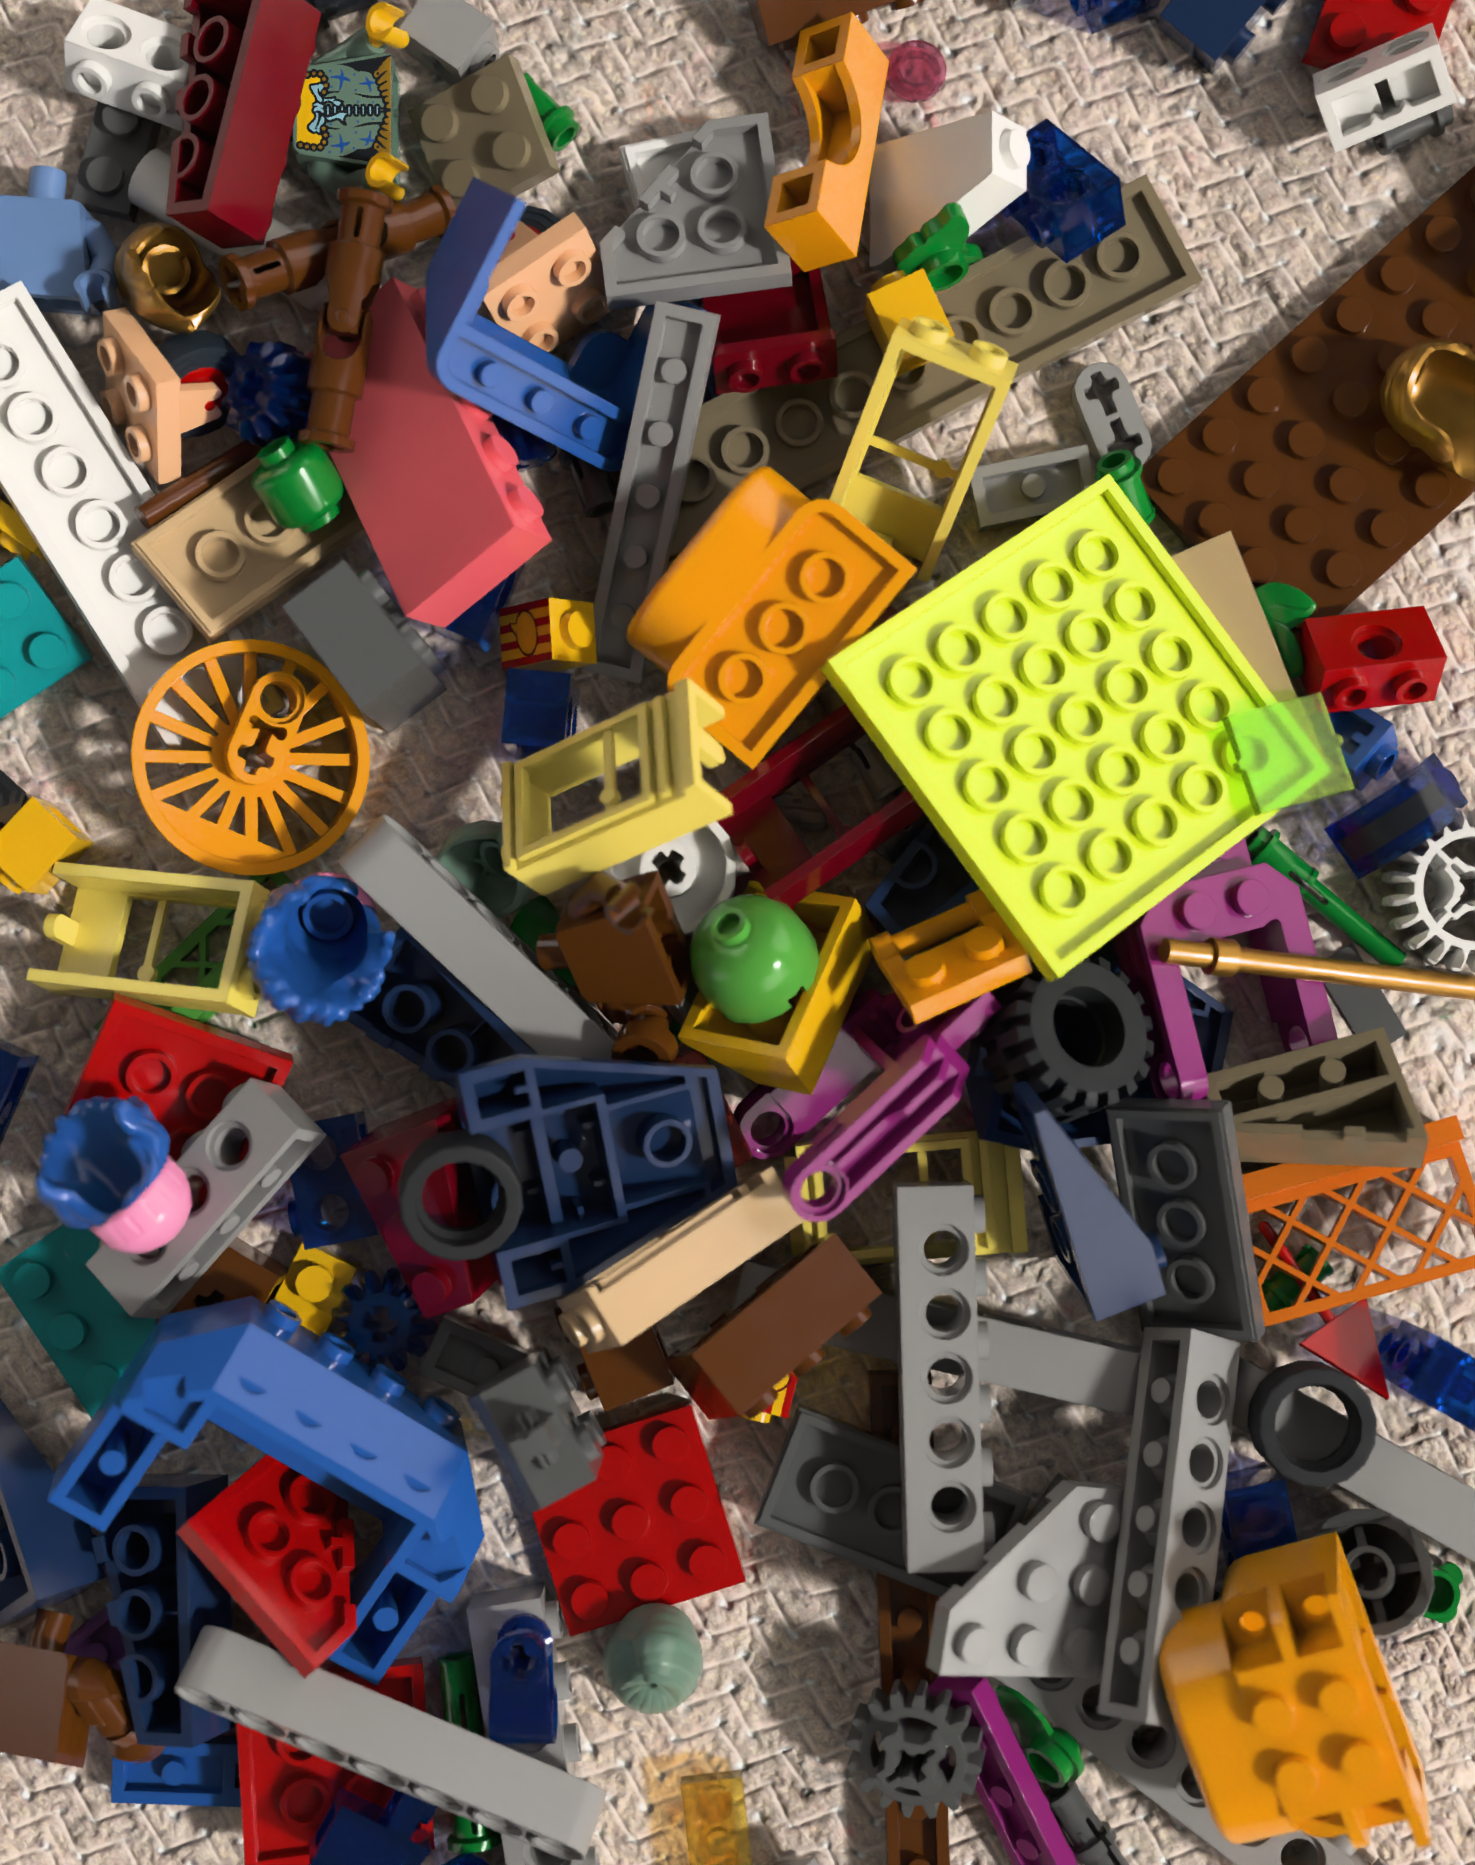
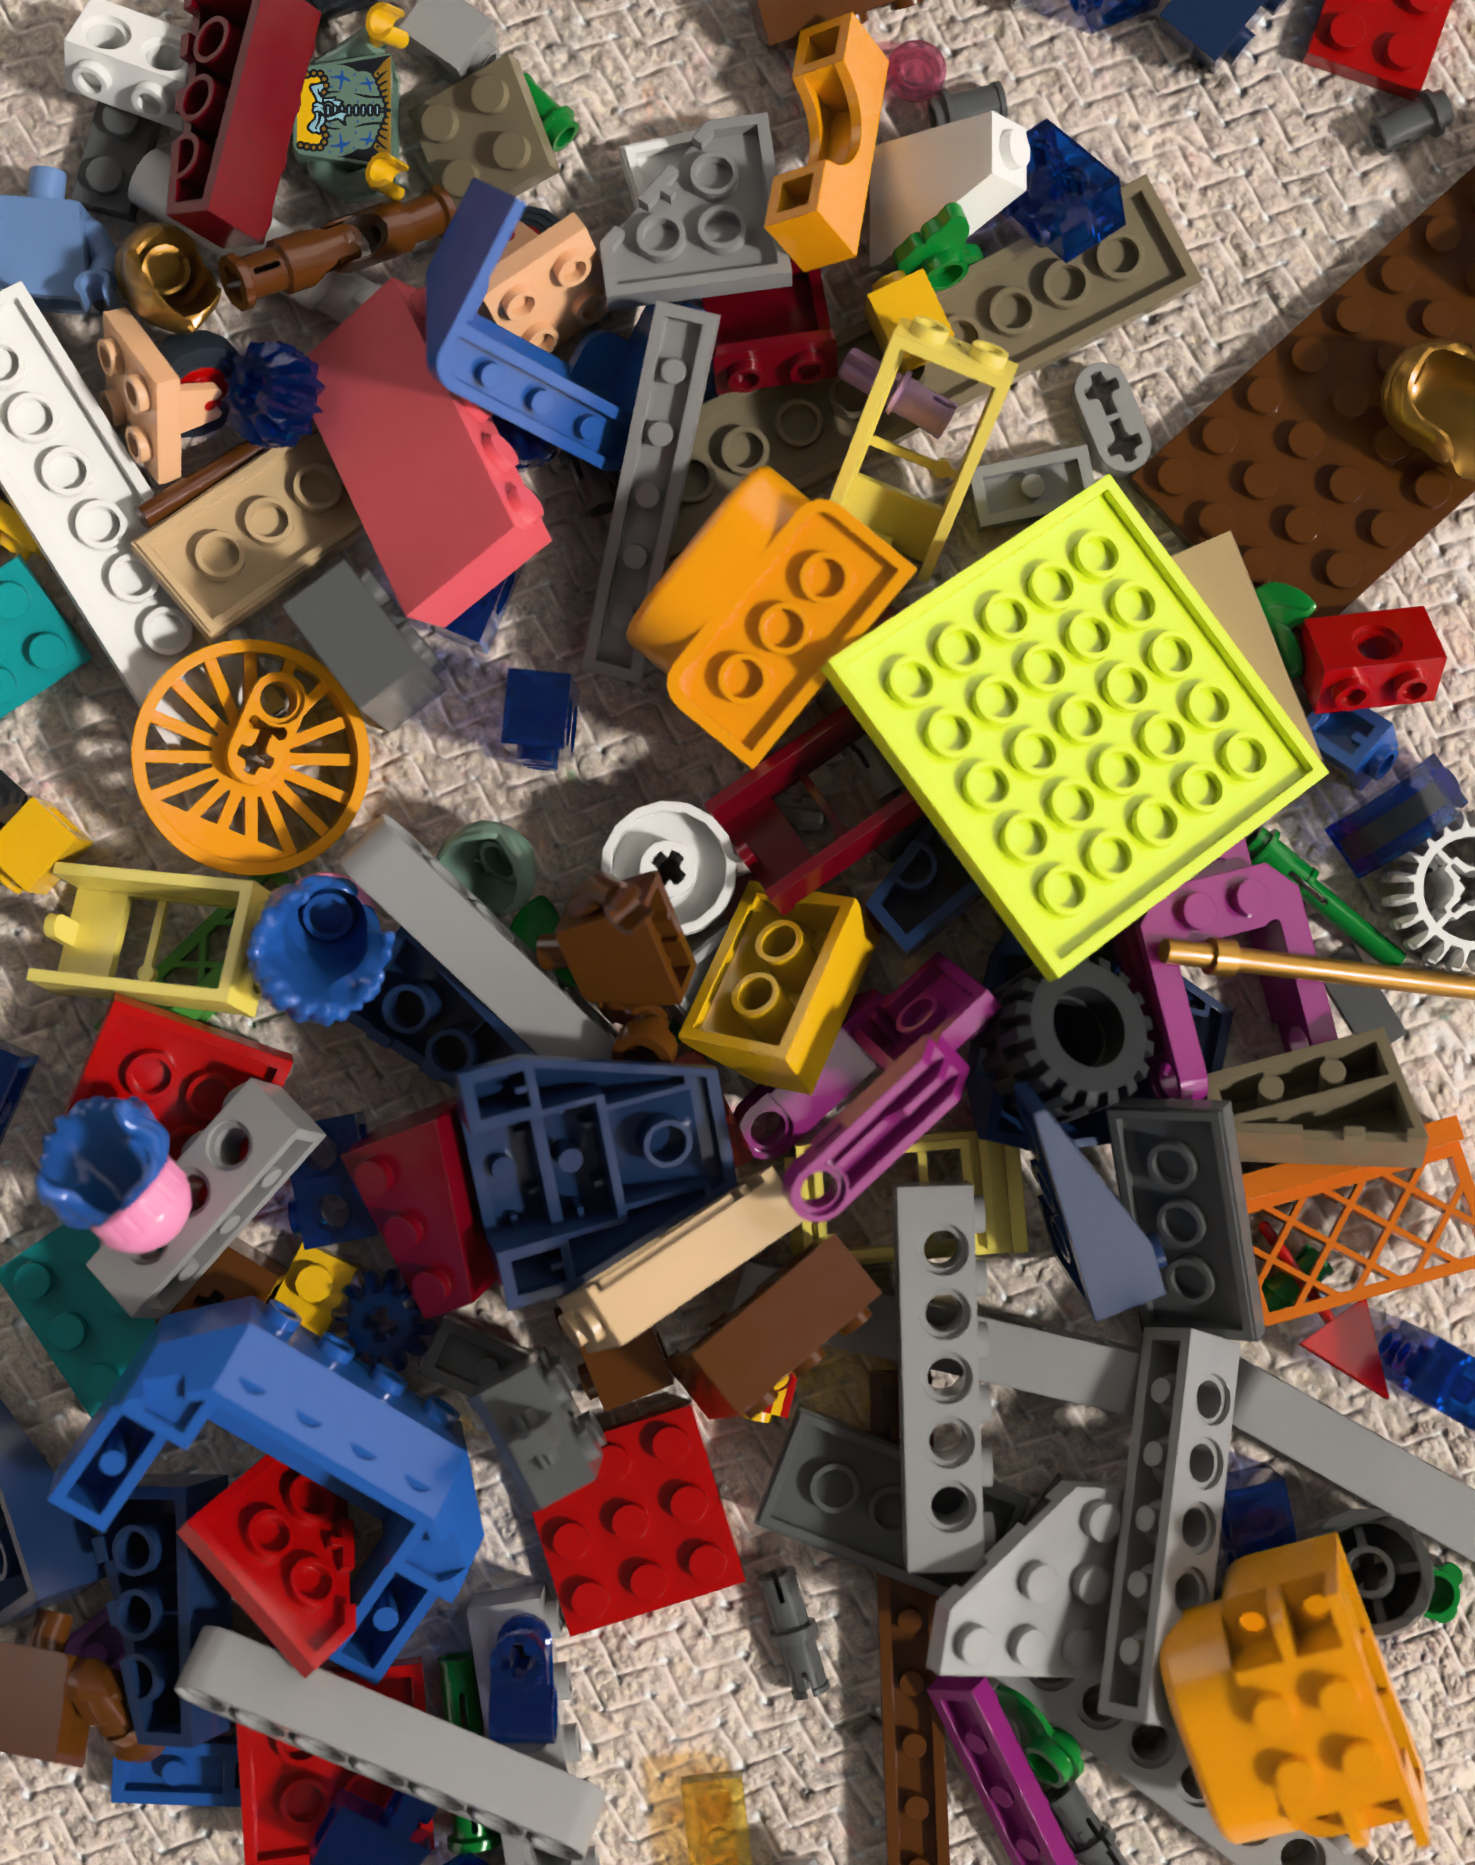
(298, 484): green head -> none
(353, 280): reddish brown piece -> none
(465, 1241): black tyre -> none
(548, 635): yellow brick -> none
(653, 1659): sand green hair -> none
(671, 801): light yellow door -> none
(752, 957): bright green cylinder -> none
(794, 1632): none -> dark grey pin
(907, 396): none -> lavender axle
(915, 1751): dark grey gear -> none
(955, 969): light orange plate -> none
(966, 103): none -> dark grey pin
(1126, 472): green pin -> none
(1288, 753): clear neon green piece -> none
(1357, 1441): black tyre -> none
(1383, 88): white brick -> none

